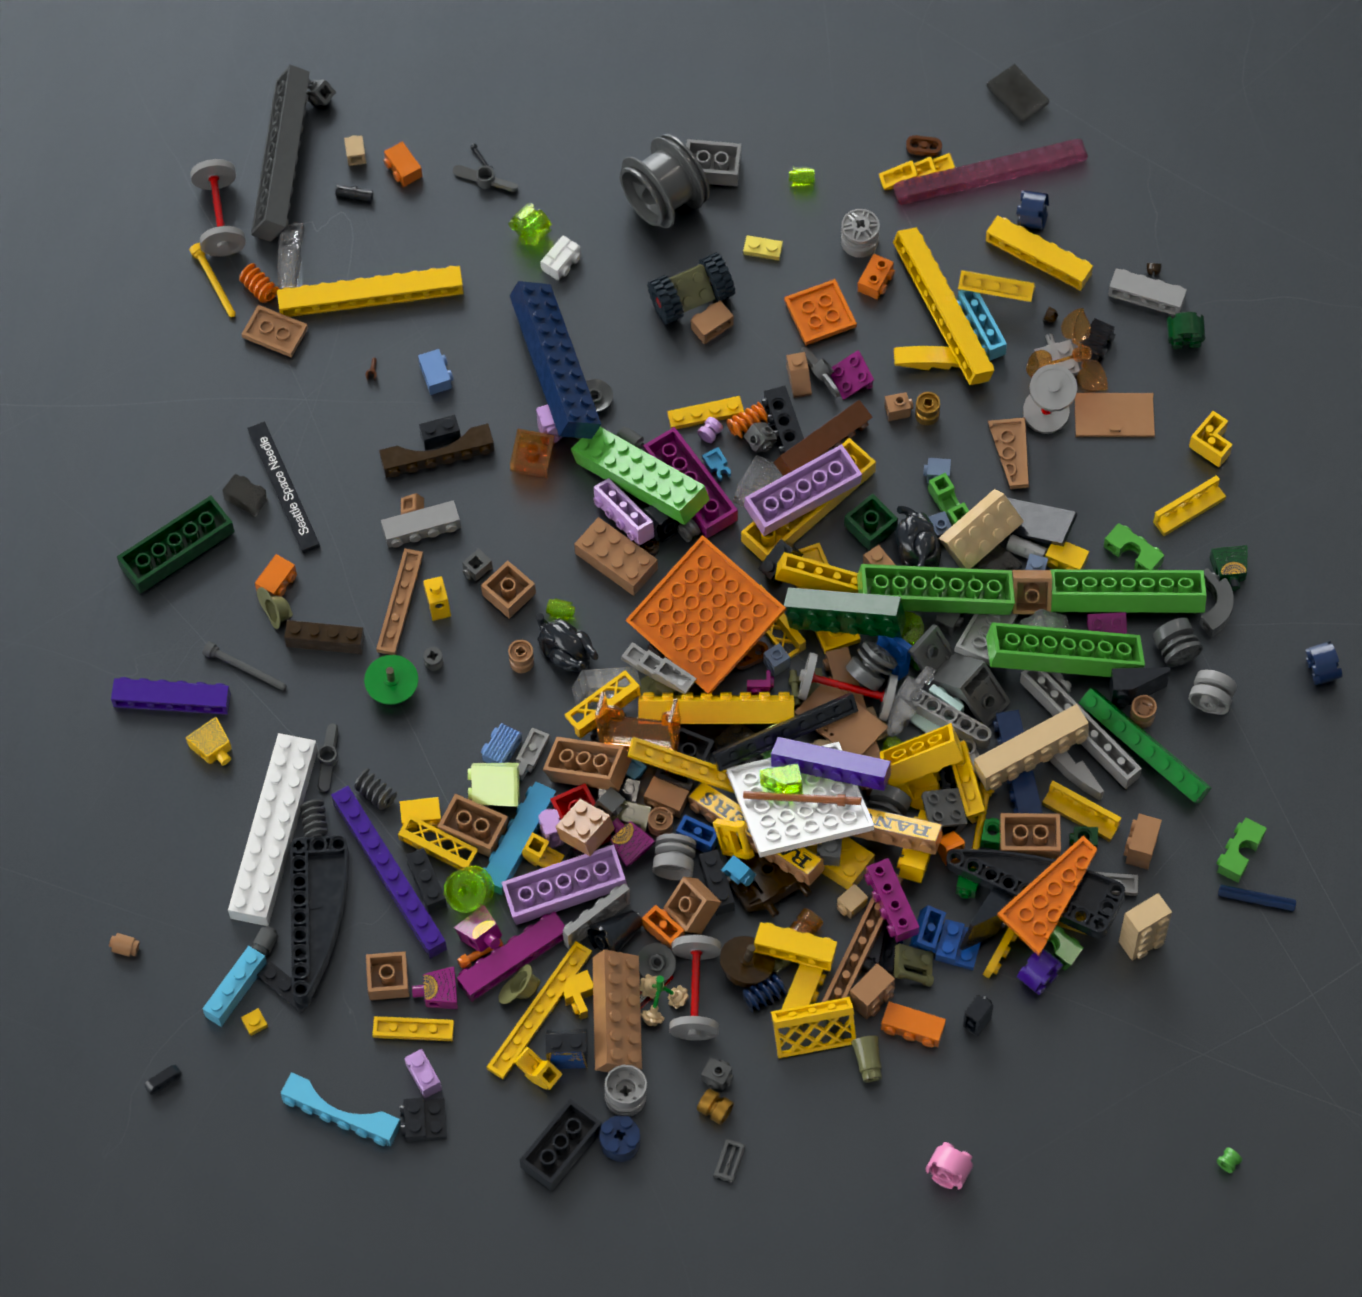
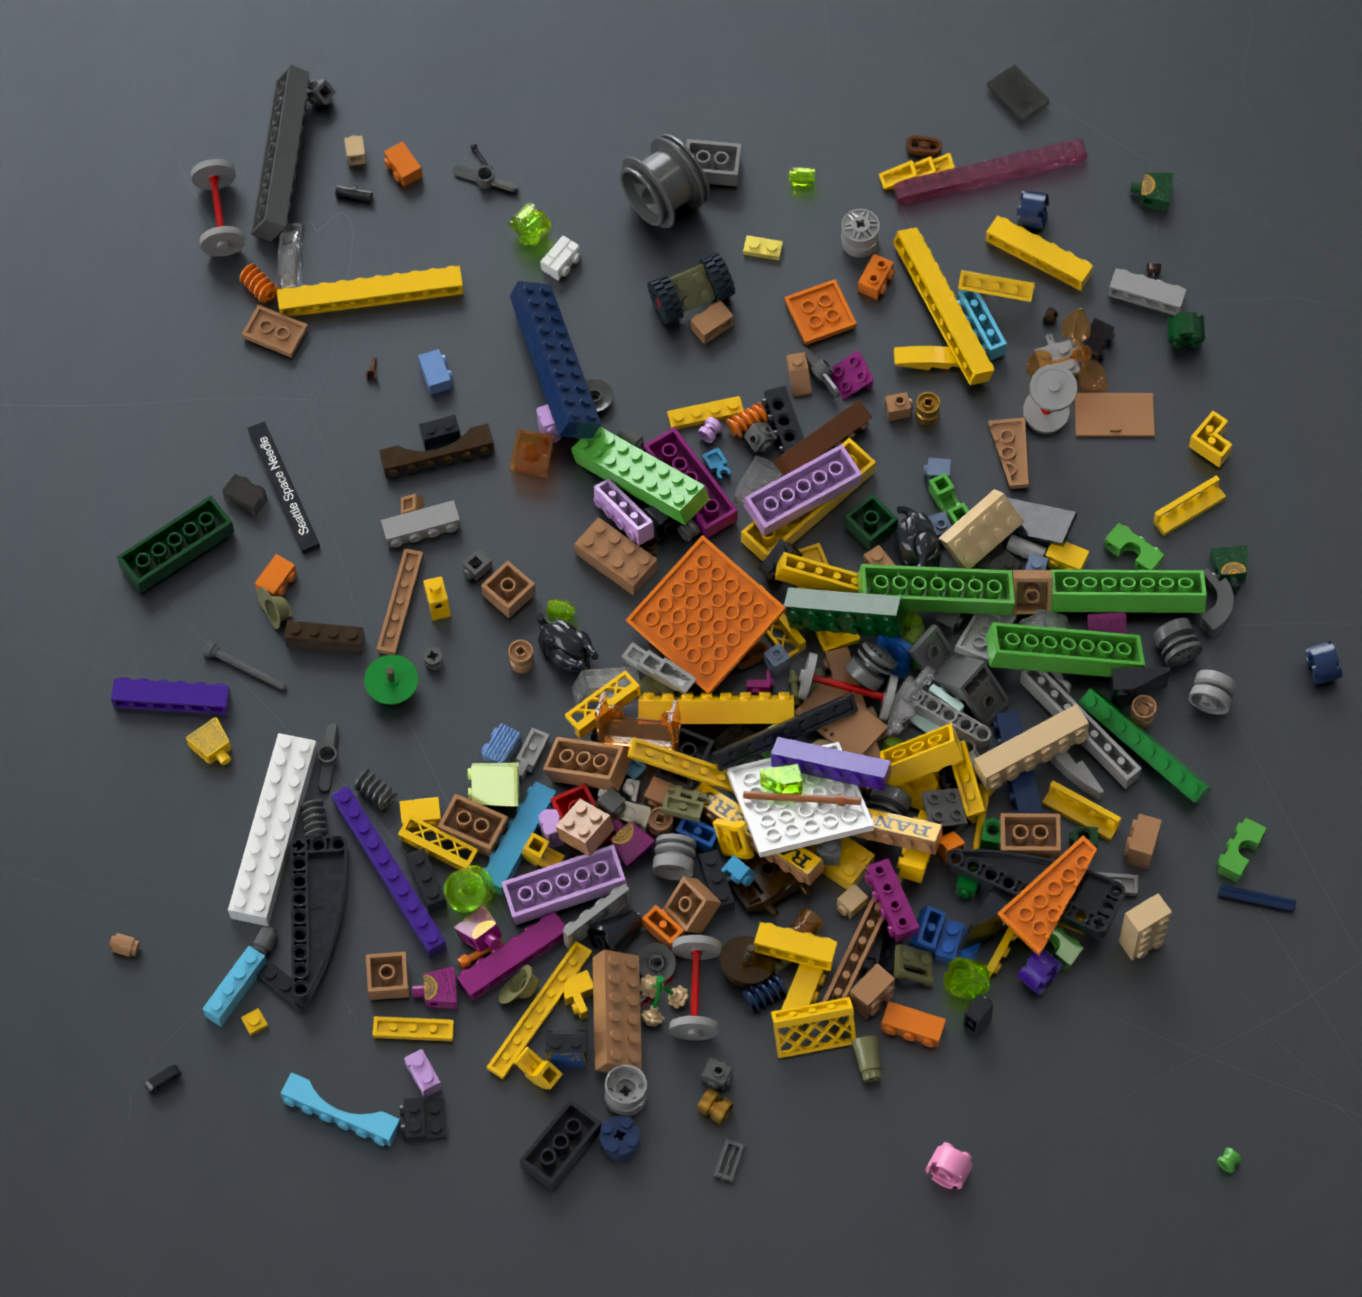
(197, 253): yellow piece -> none
(683, 807): none -> olive plate
(966, 978): none -> clear neon green brick
(1154, 190): none -> dark green torso

